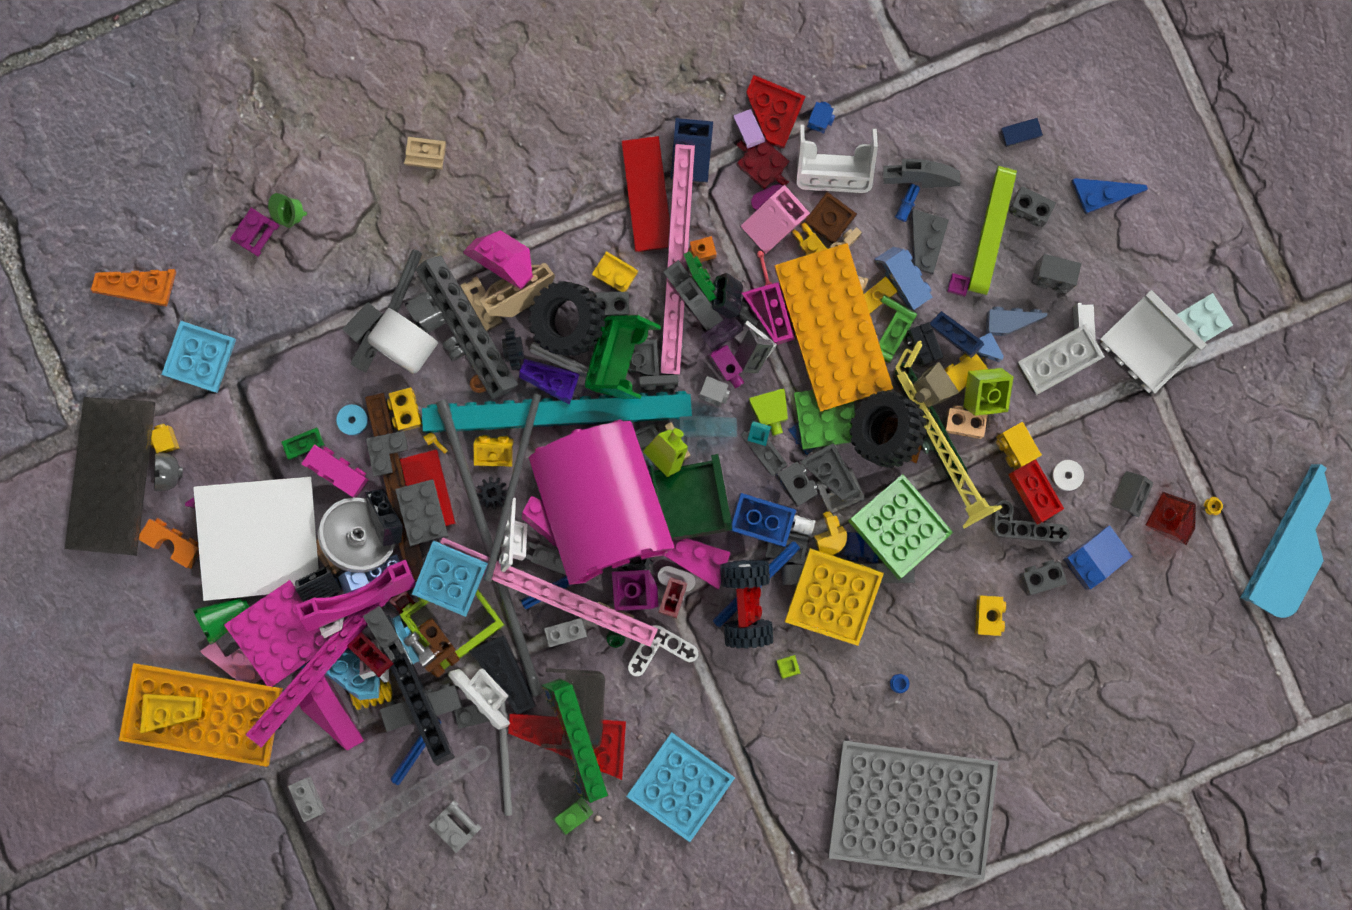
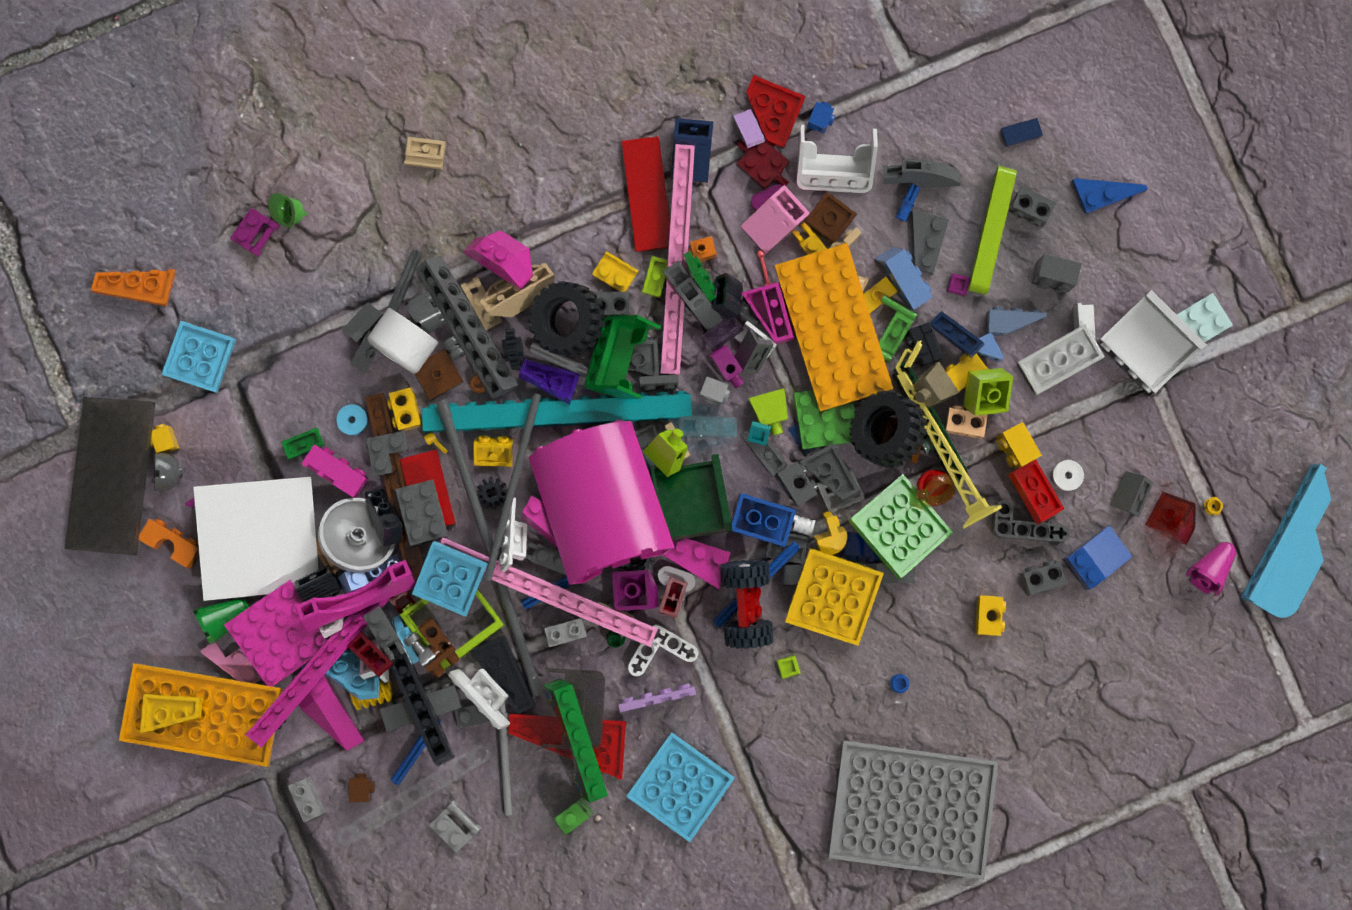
(361, 788): none -> reddish brown brick
(438, 375): none -> reddish brown plate
(648, 699): none -> lavender wing
(655, 277): none -> lime plate
(935, 487): none -> clear orange piece
(1213, 569): none -> dark pink cone

